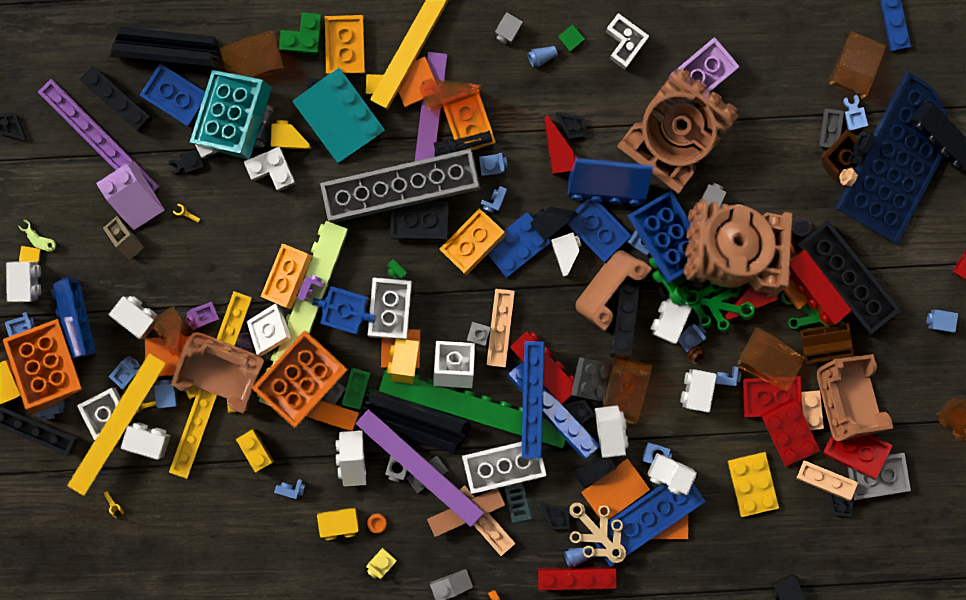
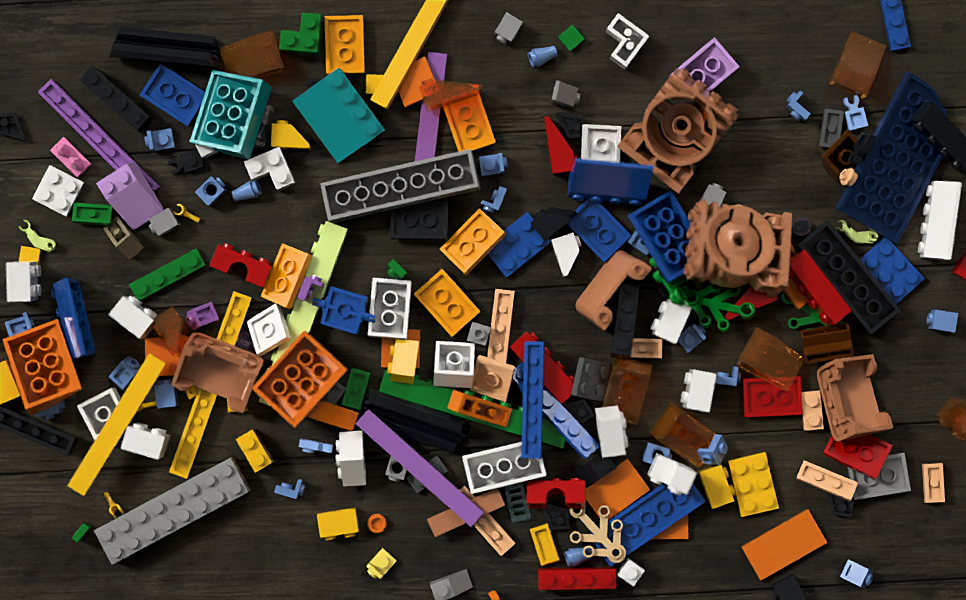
(58, 190): none -> white plate
(70, 157): none -> bright pink tile
(82, 531): none -> green tile
(92, 214): none -> green plate
(160, 140): none -> medium blue bracket
(164, 222): none -> light grey brick
(167, 274): none -> green plate
(172, 510): none -> light grey brick
(202, 191): none -> medium blue brick
(225, 258): none -> red arch
(247, 191): none -> medium blue cone
(310, 446): none -> light blue plate
(447, 302): none -> light orange plate
(451, 143): black pin -> none
(479, 408): none -> orange slope
(492, 378): none -> light nougat plate
(540, 491): none -> red arch
(544, 544): none -> yellow tile
(565, 95): none -> light grey slope
(601, 142): none -> white plate
(630, 571): none -> white brick
(646, 348): none -> light nougat plate
(682, 433): none -> clear orange slope
(696, 354): reddish brown plate -> none
(715, 452): none -> medium blue bracket
(716, 485): none -> yellow brick
(784, 544): none -> orange tile
(790, 432): red plate -> none
(797, 111): none -> medium blue bracket
(857, 237): none -> yellowish green arm
(857, 574): none -> bracket
(891, 269): none -> blue plate
(933, 482): none -> light nougat plate
(940, 220): none -> white slope

